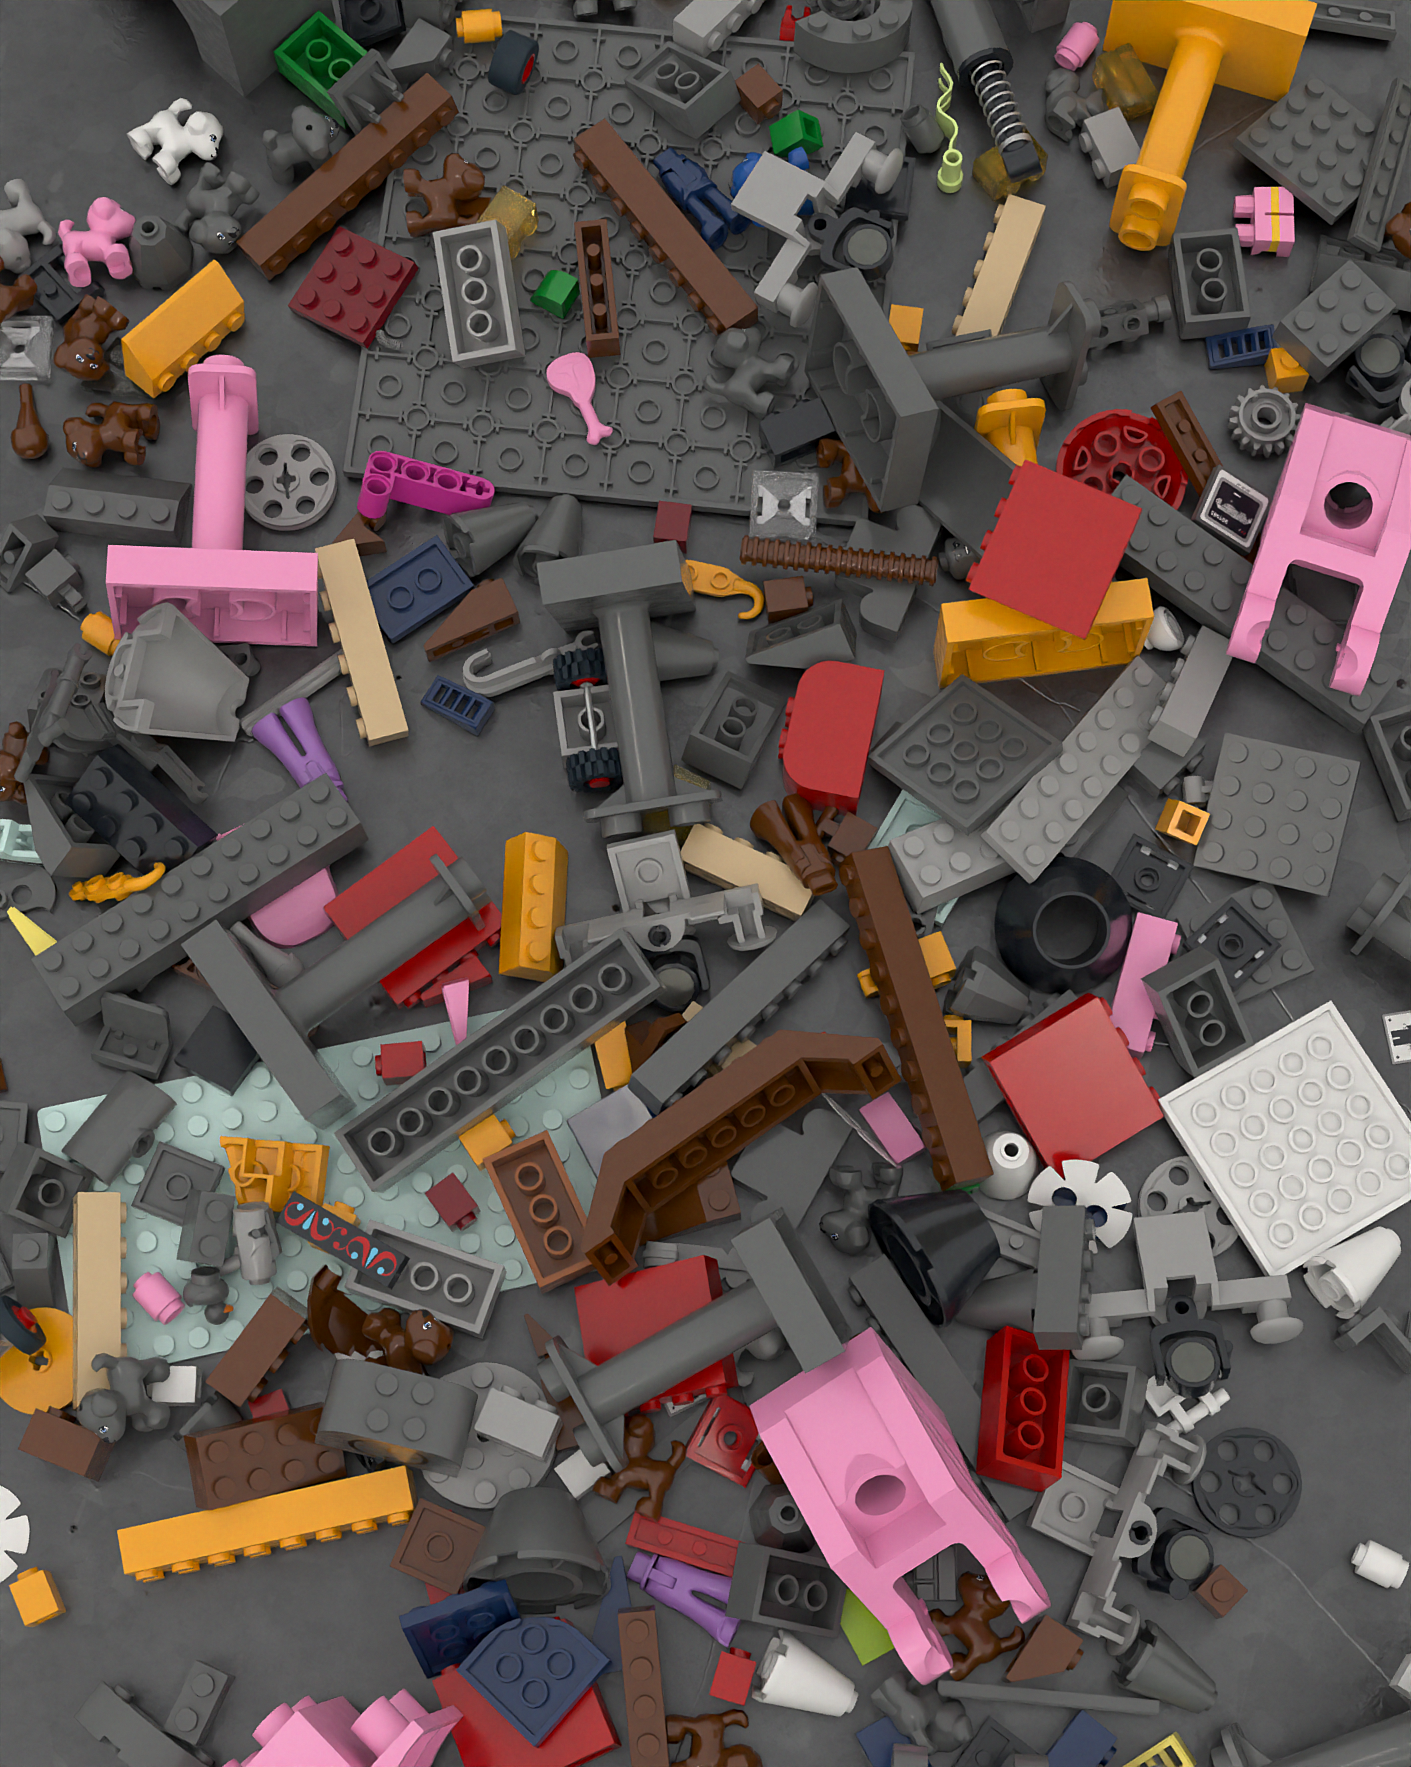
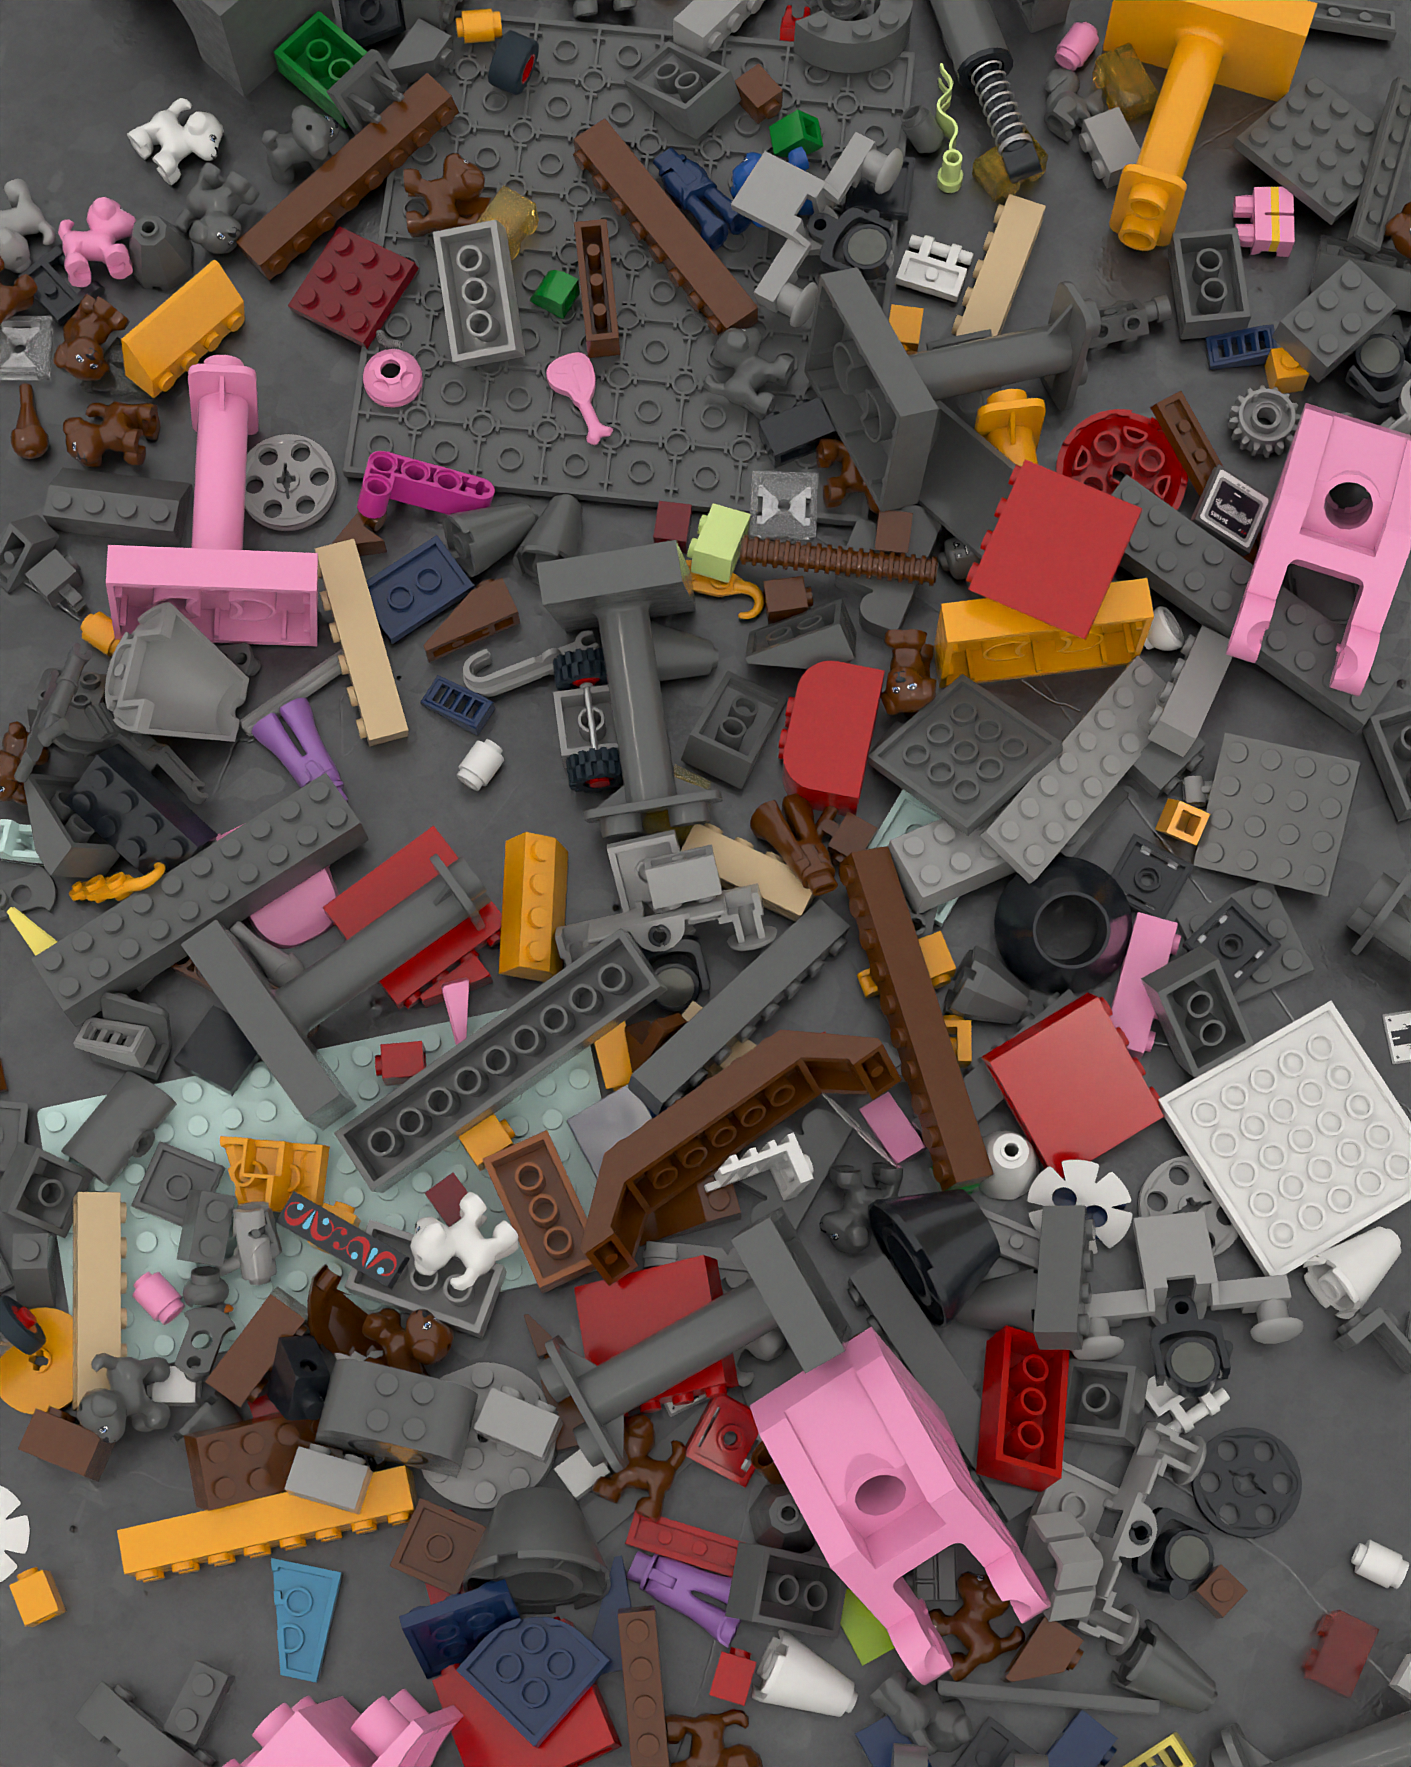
(135, 1050): none -> light grey slope
(202, 1321): none -> dark grey piece
(298, 1378): none -> black torso
(304, 1611): none -> dark azure wing
(329, 1478): none -> light grey brick
(397, 390): none -> bright pink piece
(437, 1244): none -> white animal
(480, 764): none -> white brick
(683, 877): none -> light grey brick
(719, 542): none -> yellowish green brick
(786, 1162): none -> white plate
(893, 531): none -> reddish brown brick
(909, 679): none -> reddish brown animal
(932, 275): none -> white plate
(1064, 1563): none -> light grey piece
(1339, 1653): none -> clear red brick

